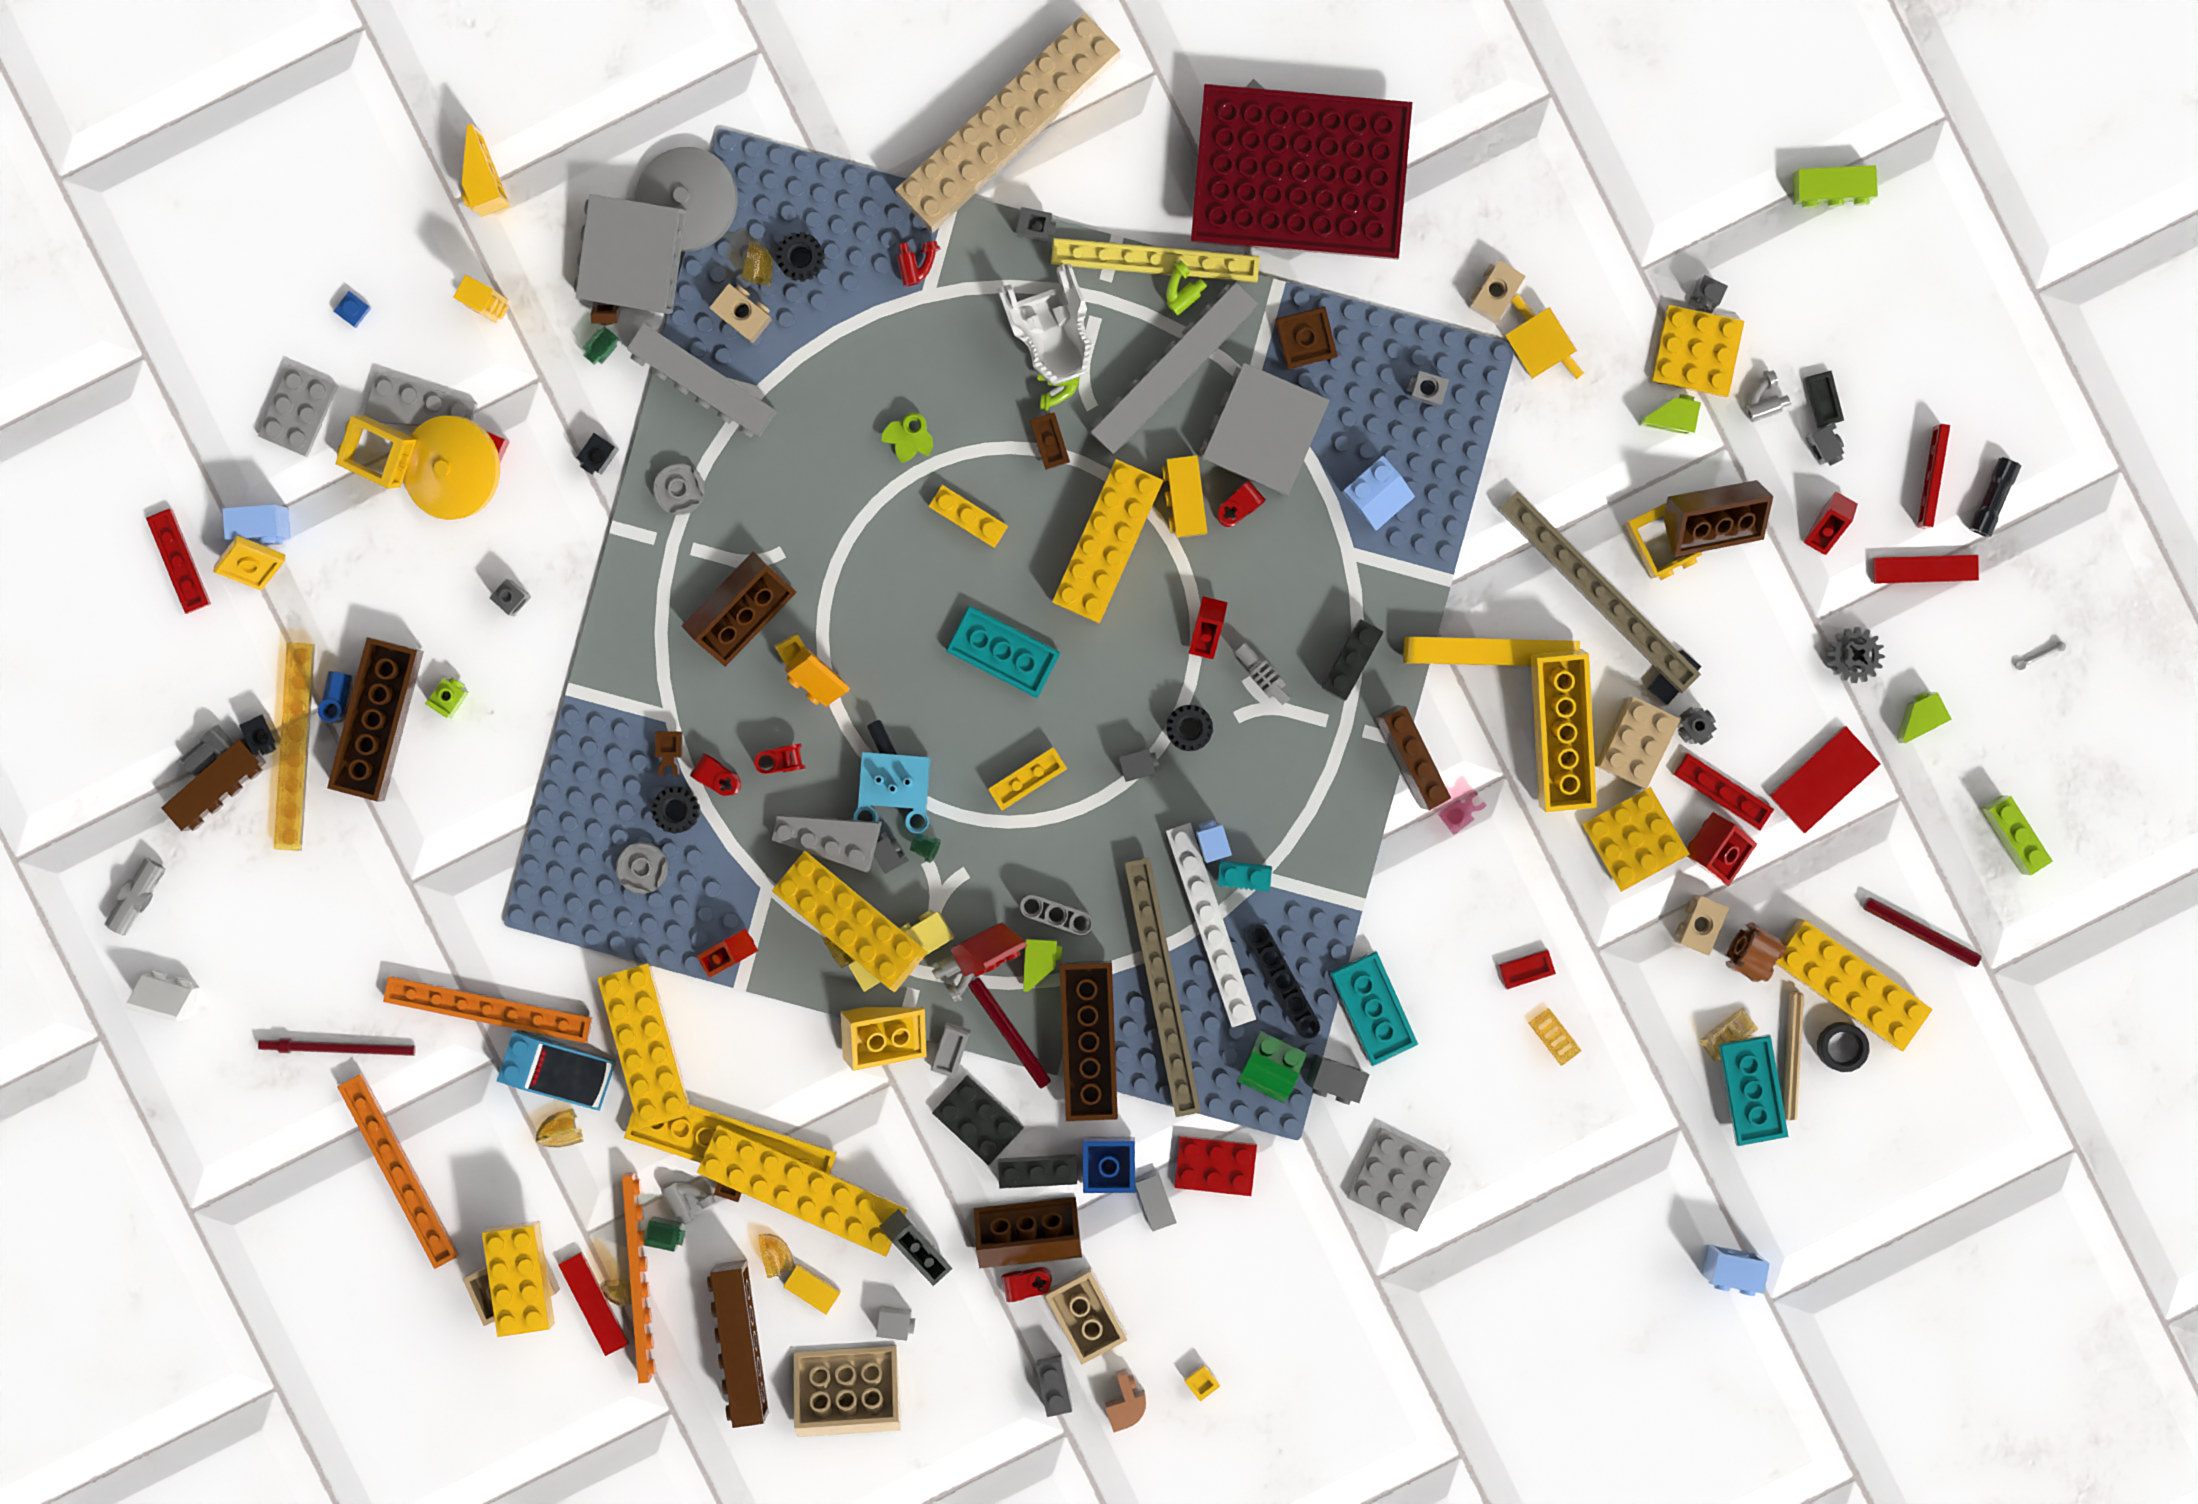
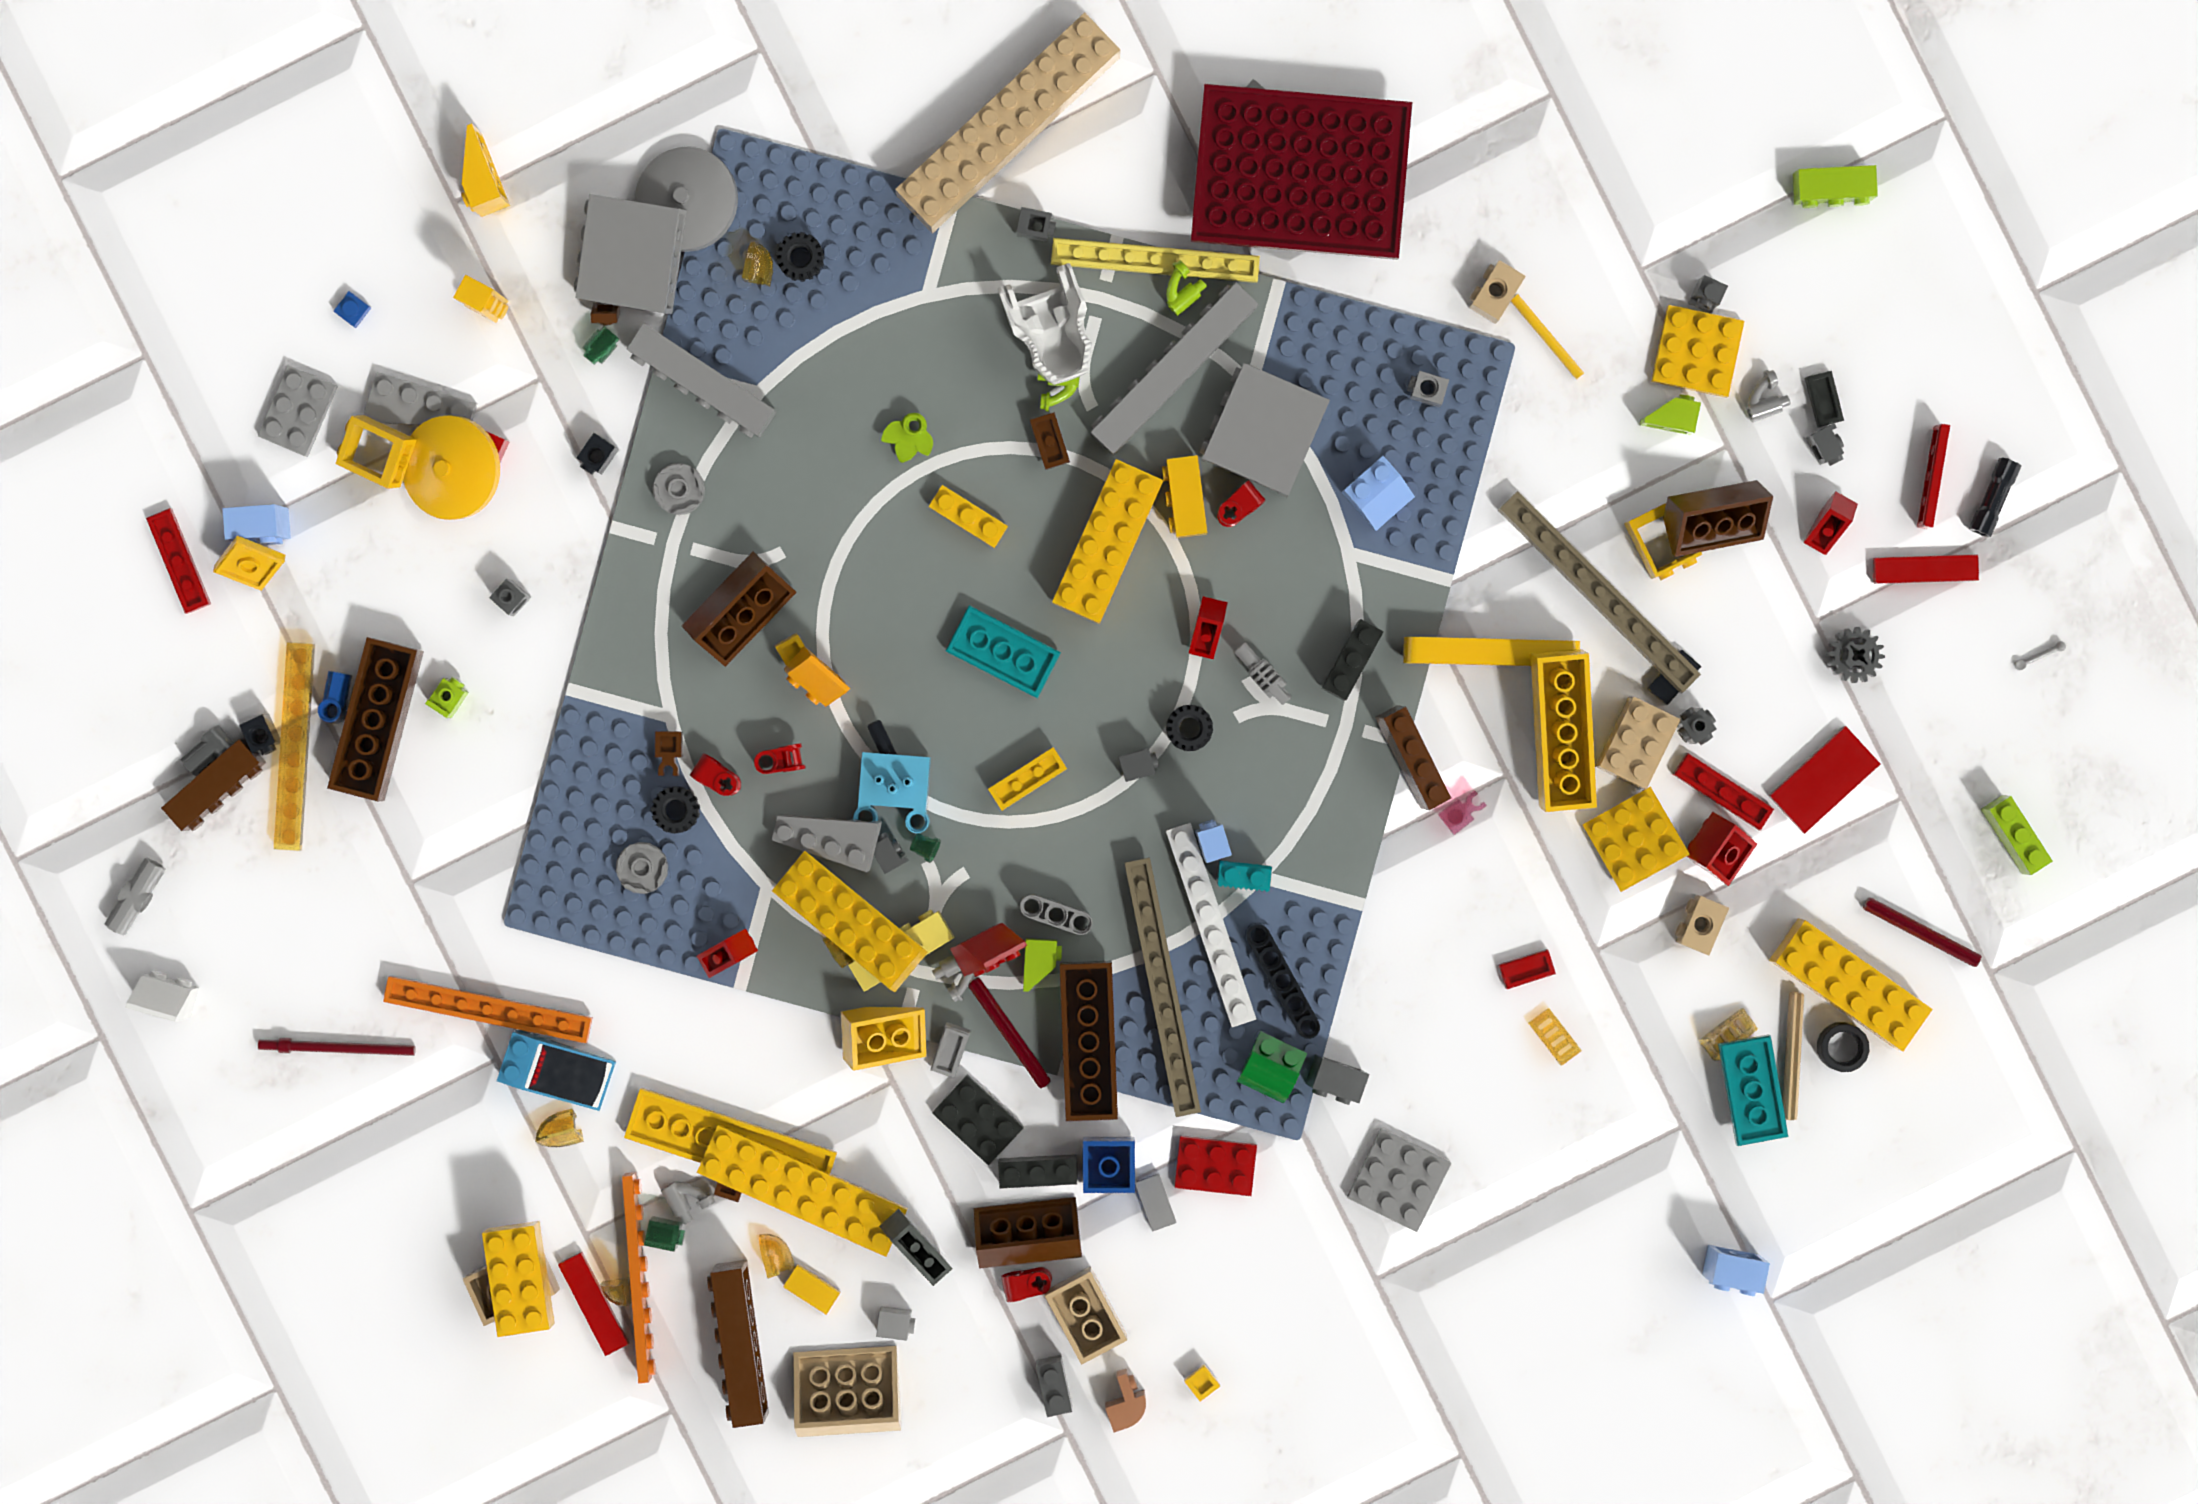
(398, 1171): orange plate -> none
(644, 1046): yellow brick -> none
(749, 326): tan brick -> none
(910, 273): red plant -> none
(1306, 338): reddish brown tile -> none
(1373, 1008): teal tile -> none
(1541, 342): yellow tile -> none
(1755, 953): dark orange brick -> none
(1922, 716): lime slope -> none

